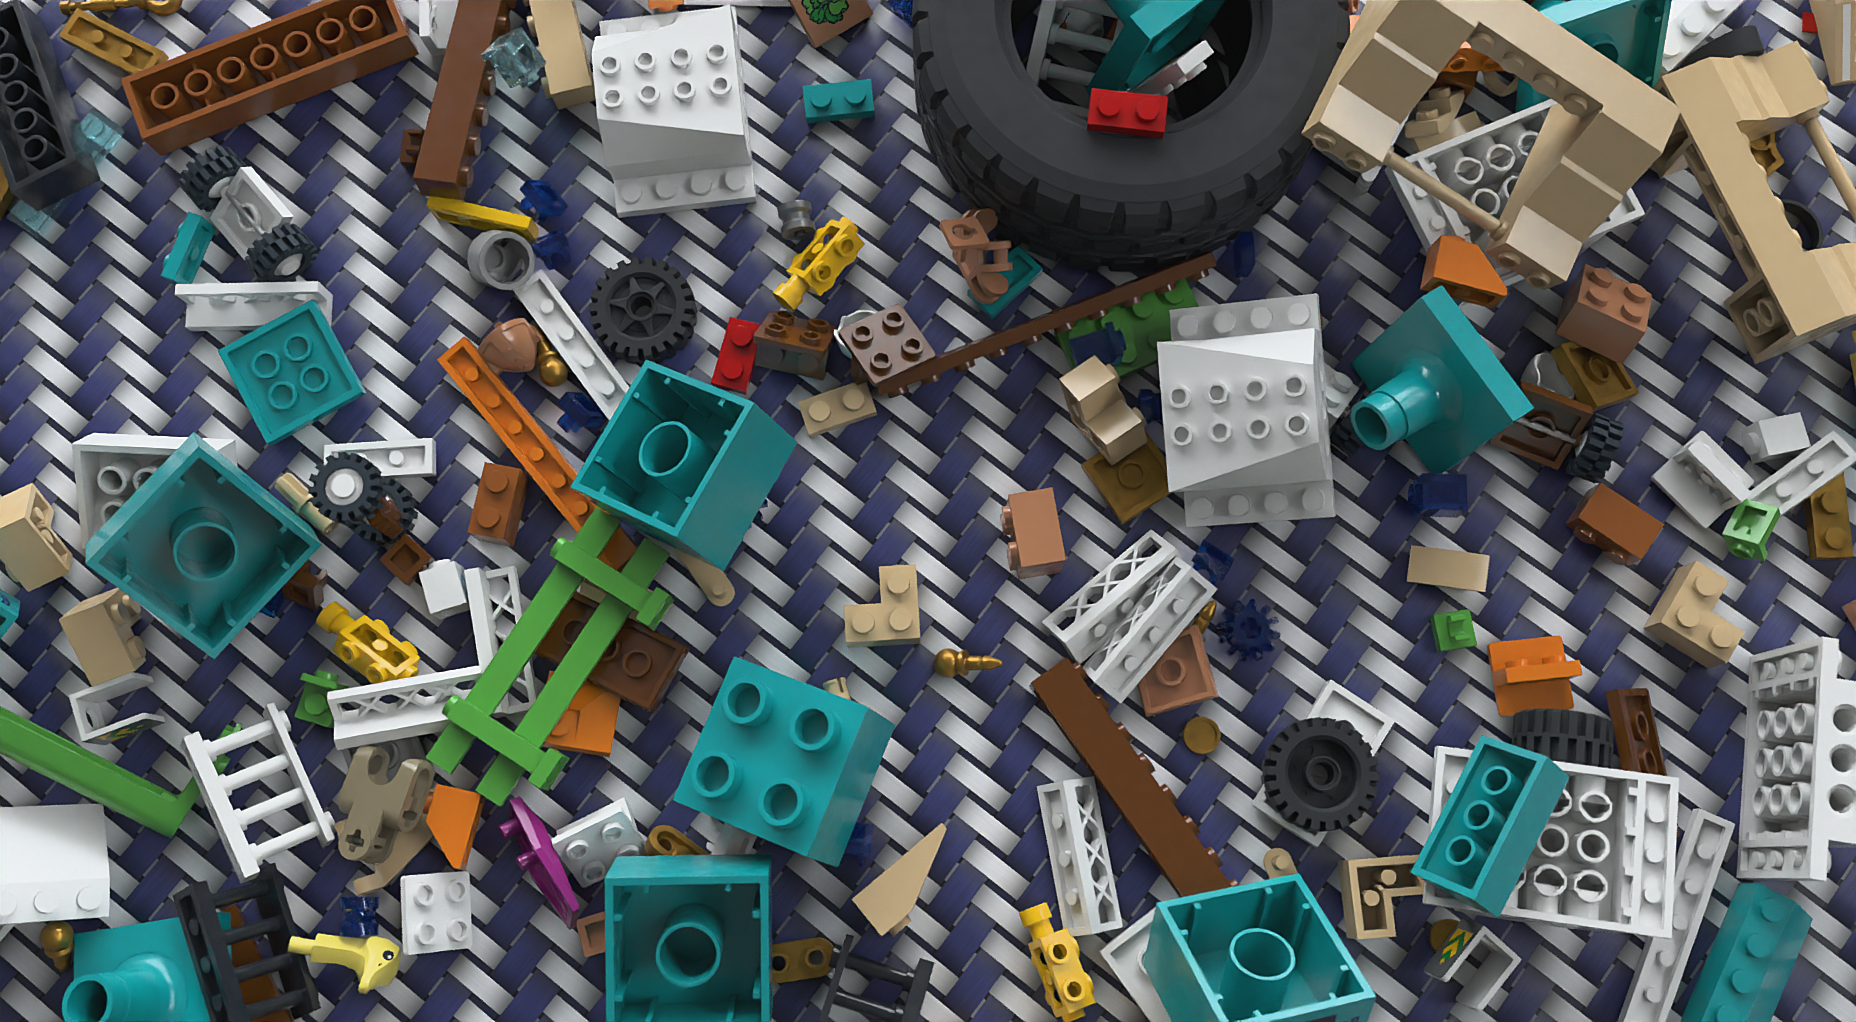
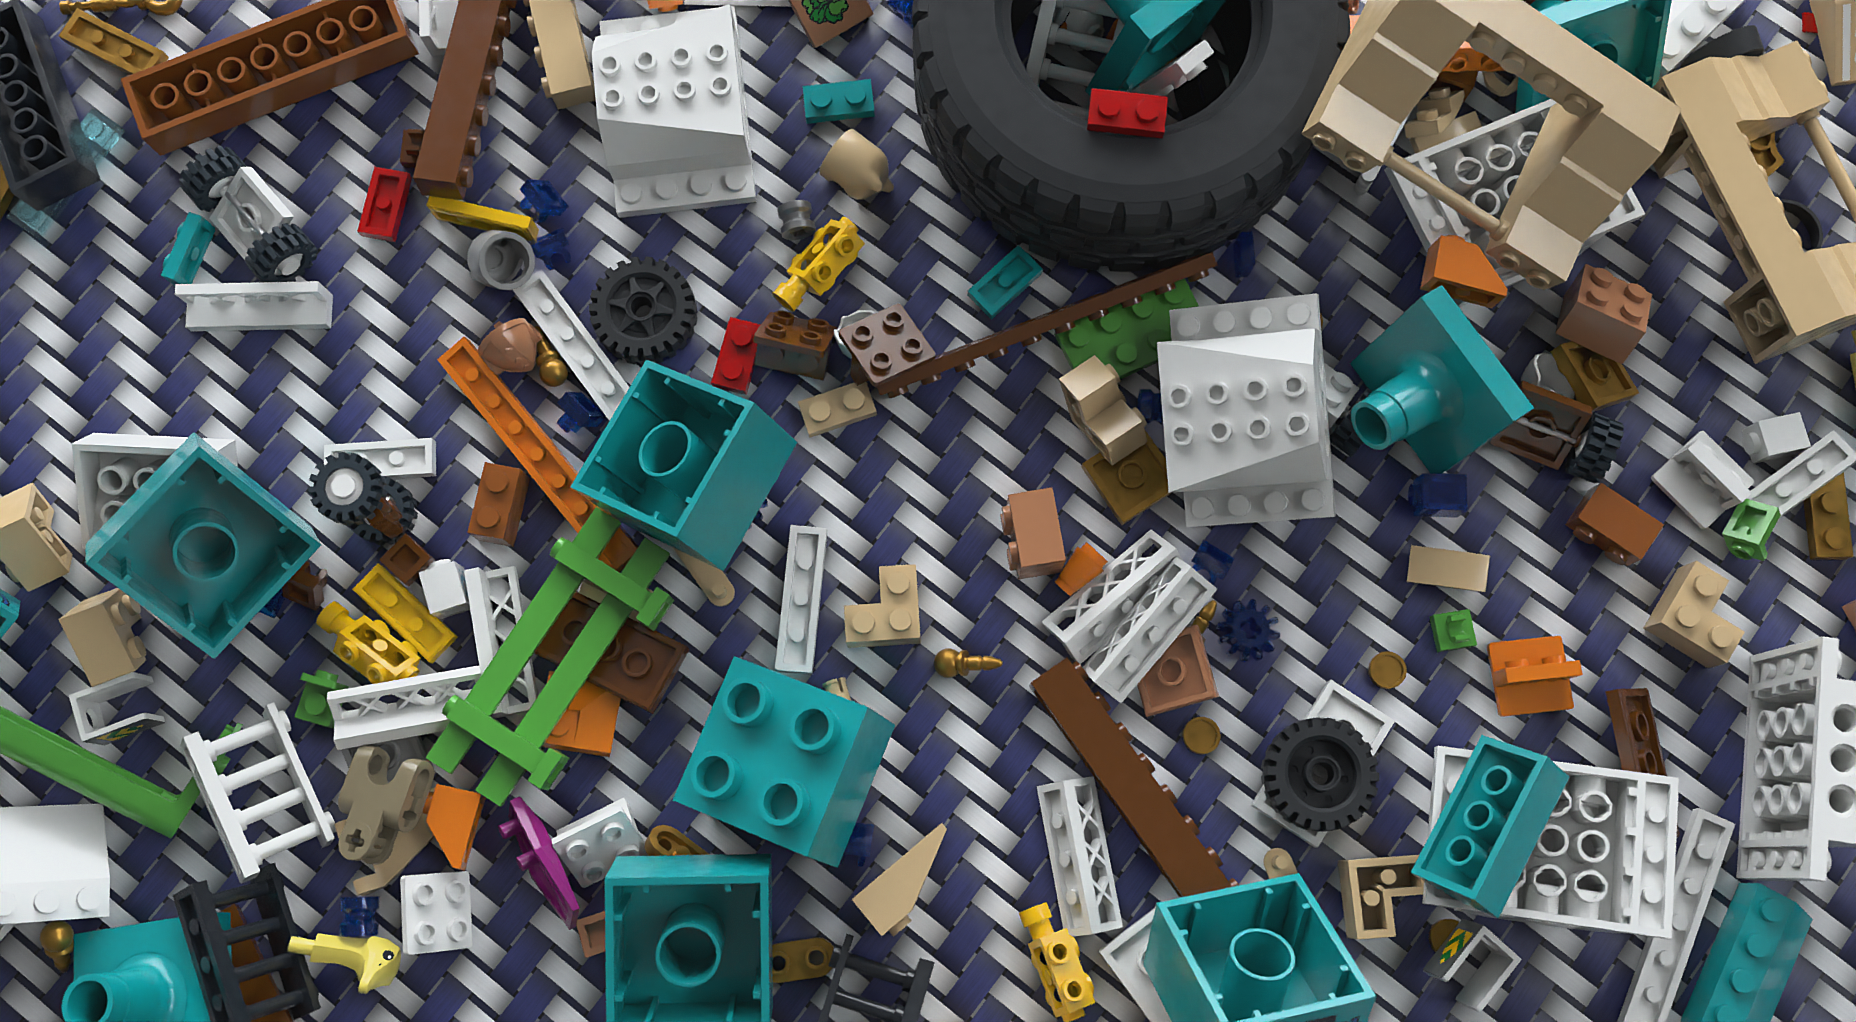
(291, 372): teal plate -> none
(299, 497): tan axle -> none
(384, 204): none -> red plate
(405, 613): none -> yellow tile
(515, 58): clear light blue brick -> none
(731, 840): white tile -> none
(801, 599): none -> white plate
(857, 166): none -> tan piece
(969, 253): nougat piece -> none
(1080, 569): none -> orange cone
(1104, 344): clear blue bracket -> none
(1387, 670): none -> pearl gold piece
(1565, 736): black tyre -> none

